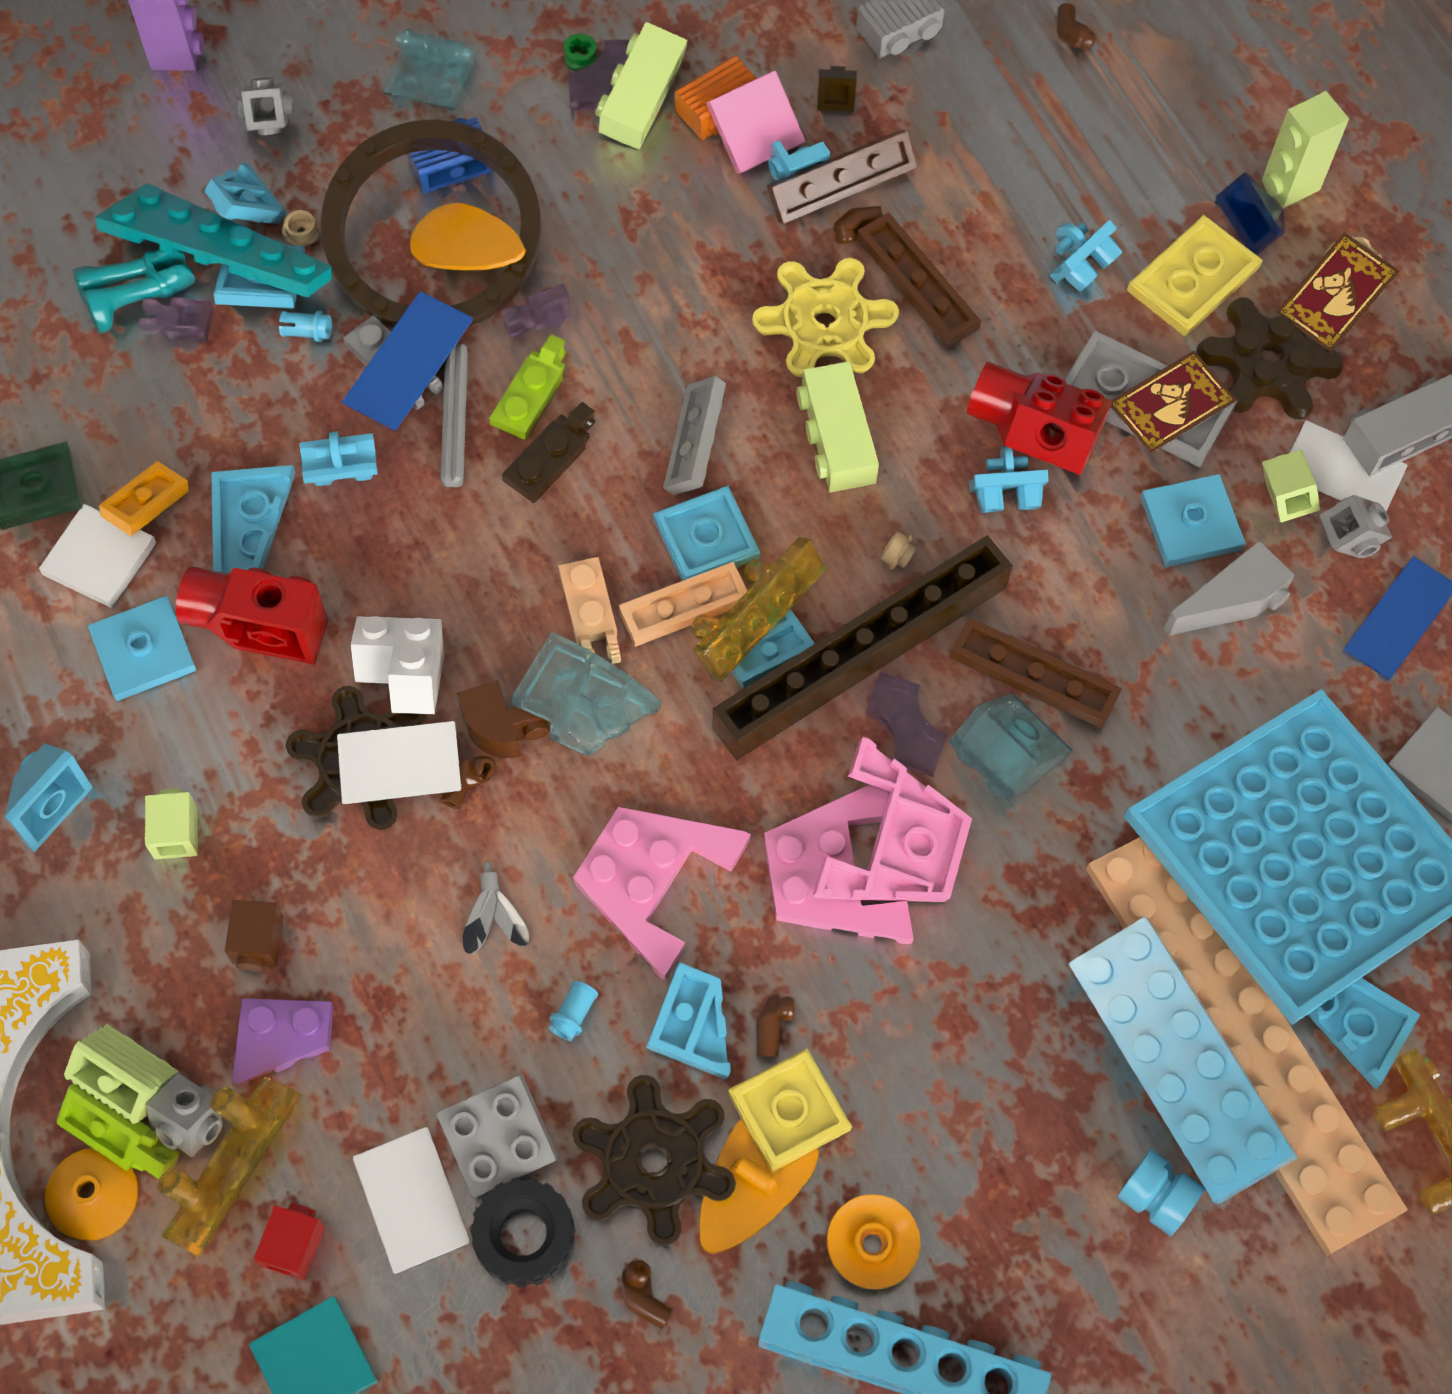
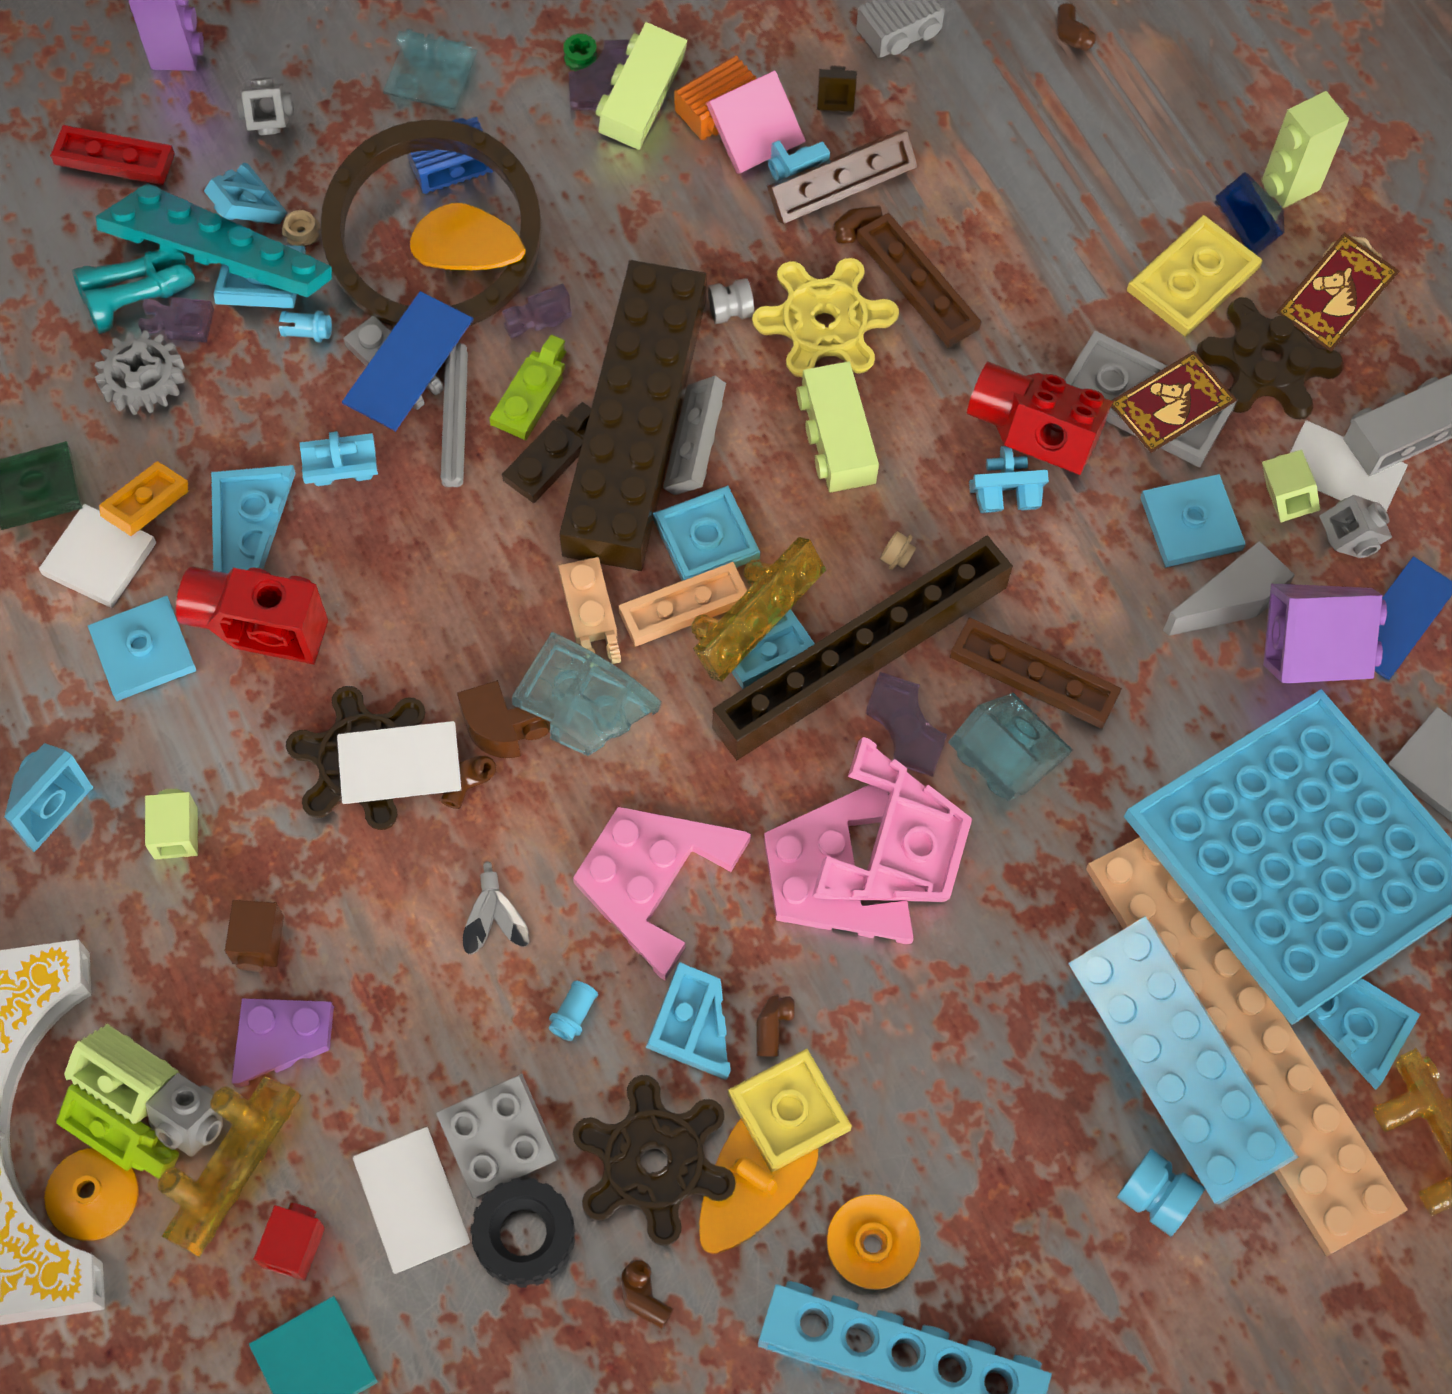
(112, 155): none -> red plate
(140, 372): none -> light grey gear
(401, 653): white brick -> none
(634, 416): none -> dark brown brick
(731, 301): none -> light grey wheel
(1098, 245): medium azure hips -> none
(1323, 633): none -> medium lavender slope

